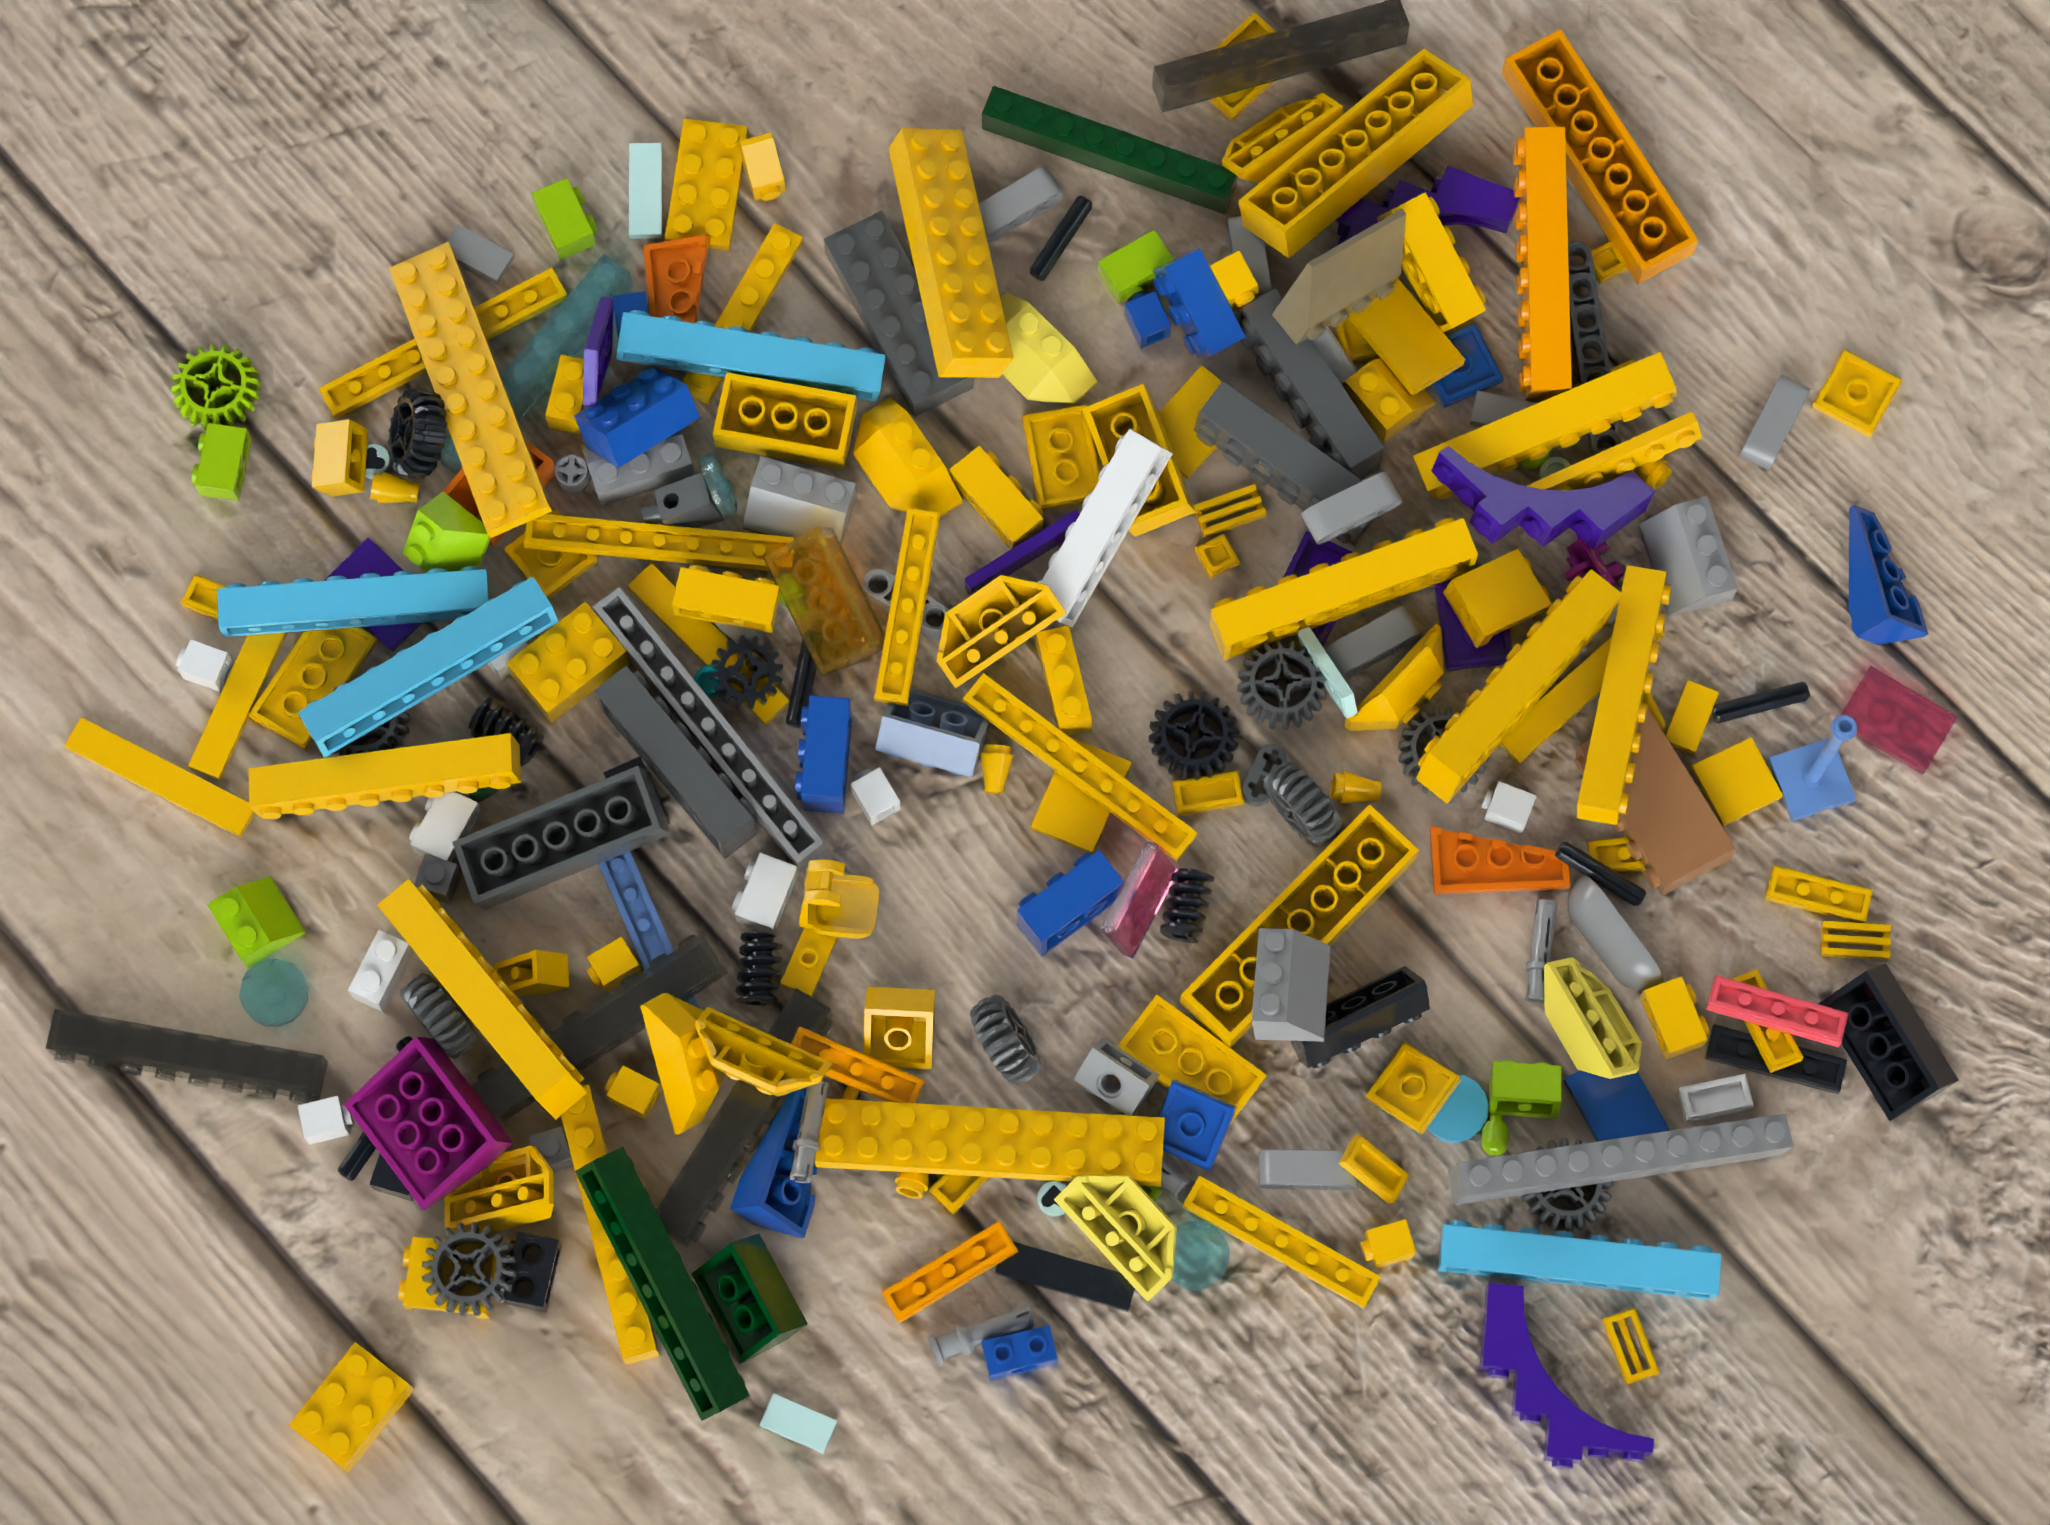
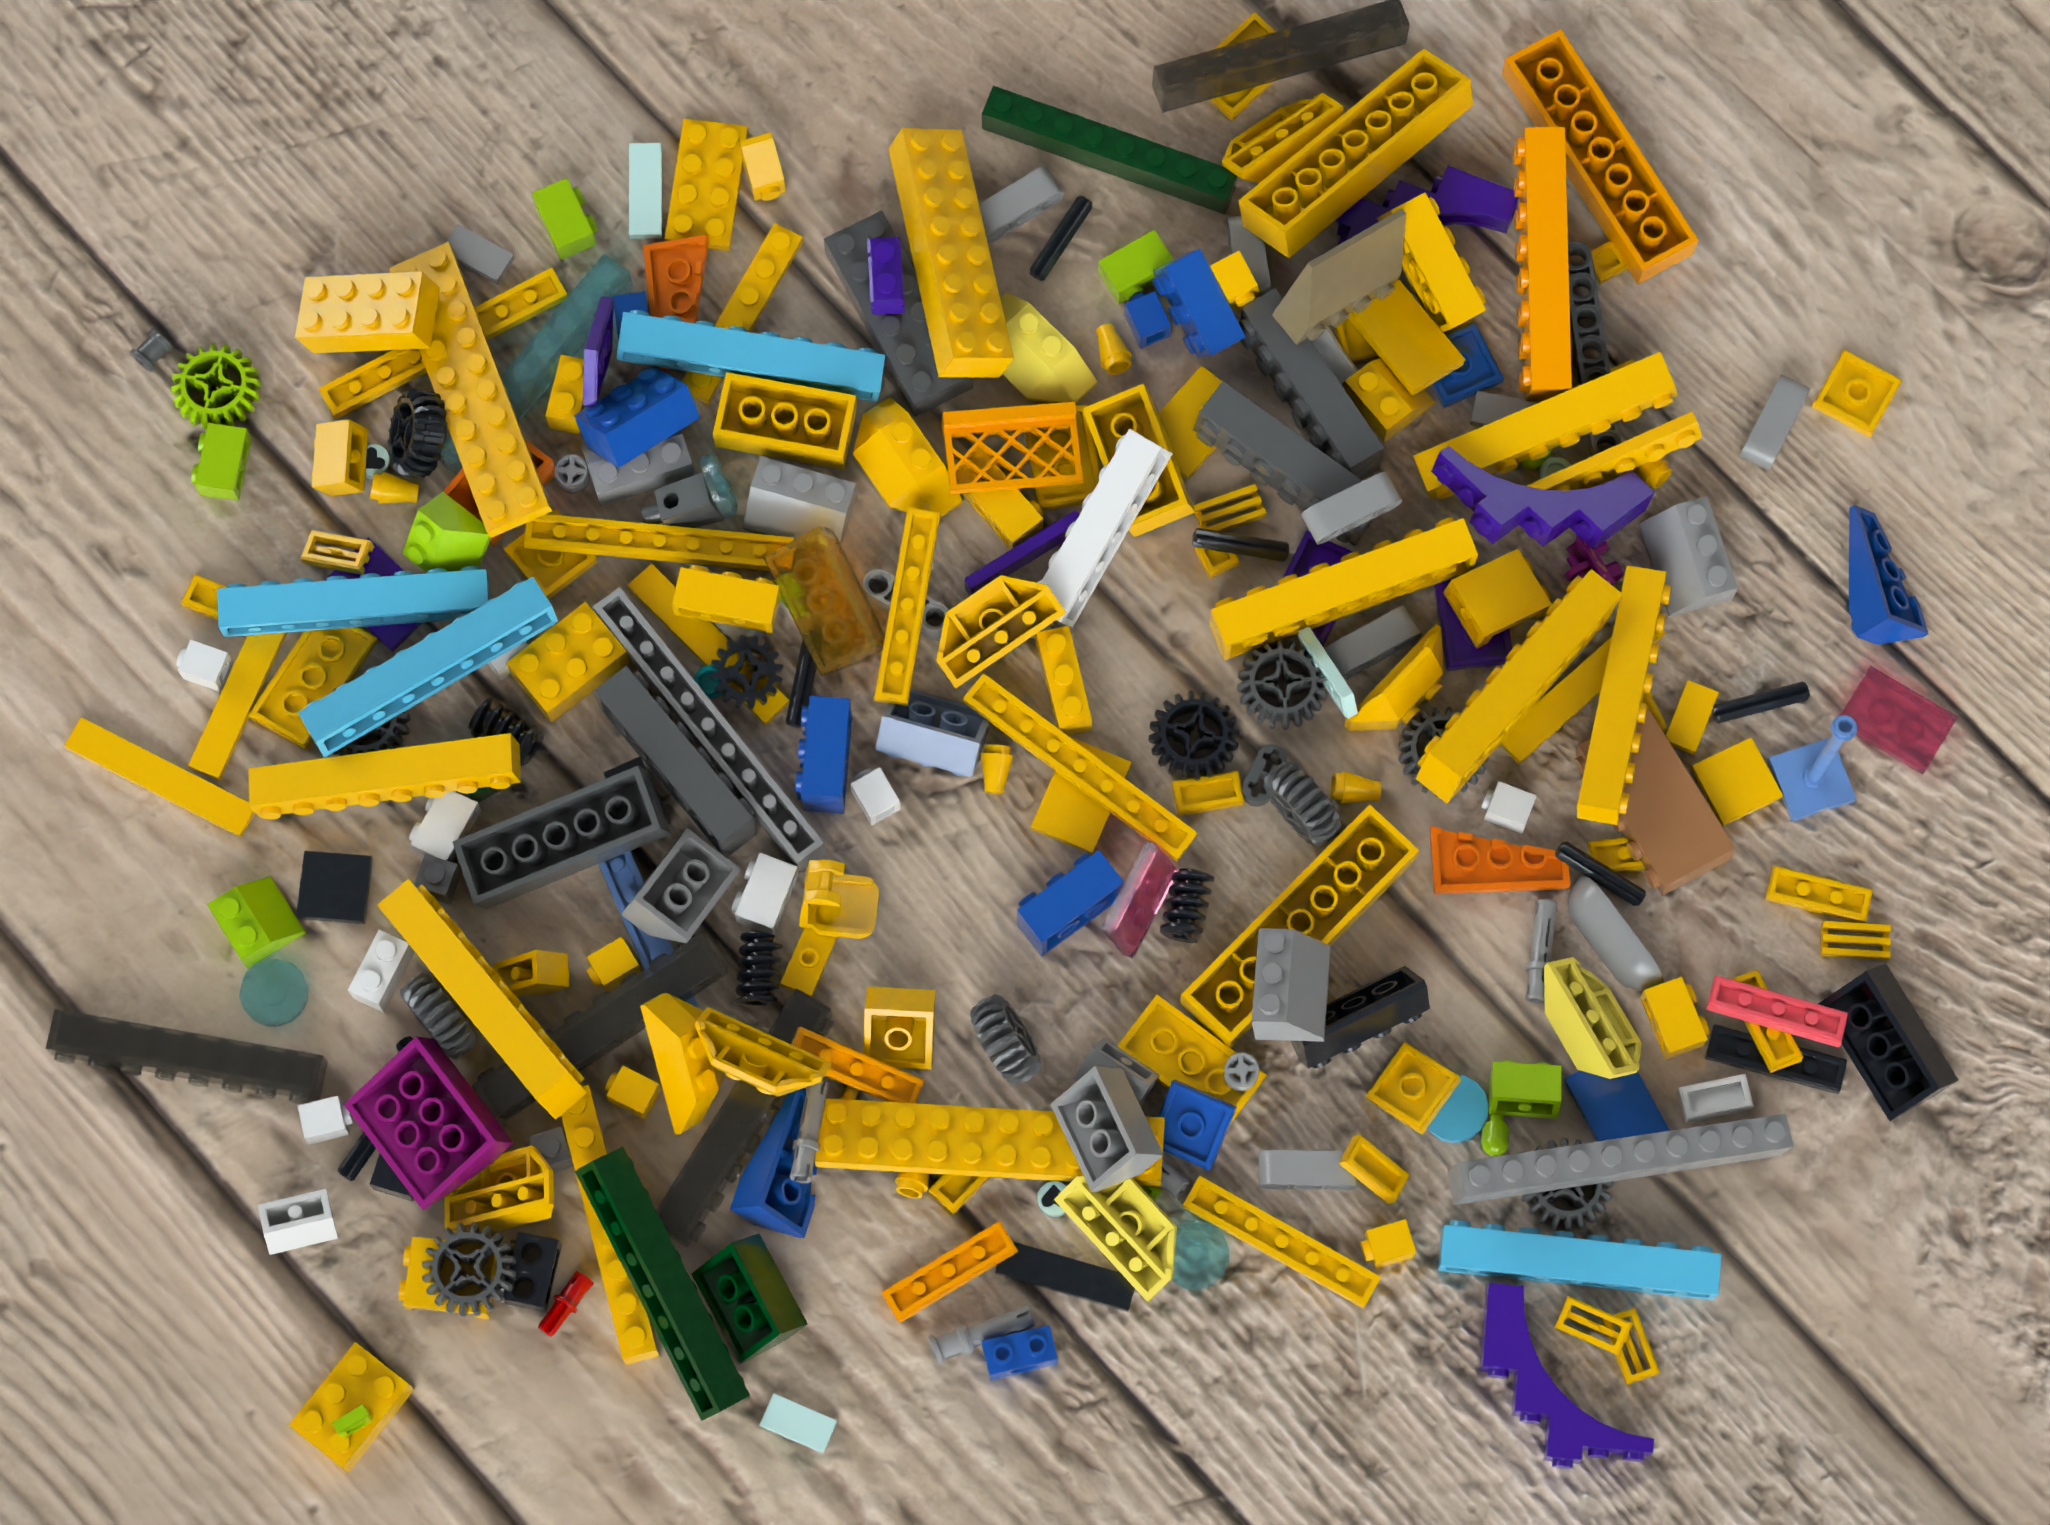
(151, 350): none -> dark grey bush
(297, 1221): none -> white brick
(333, 563): none -> yellow tile
(334, 887): none -> black tile
(352, 1421): none -> lime tile
(367, 312): none -> yellow brick
(565, 1303): none -> red axle
(681, 889): none -> light grey slope
(885, 275): none -> dark purple brick
(1011, 420): none -> light orange fence
(1106, 1128): none -> light grey slope
(1112, 350): none -> yellow cone
(1240, 544): none -> black axle
(1240, 1065): none -> light grey wheel
(1621, 1337): none -> yellow tile

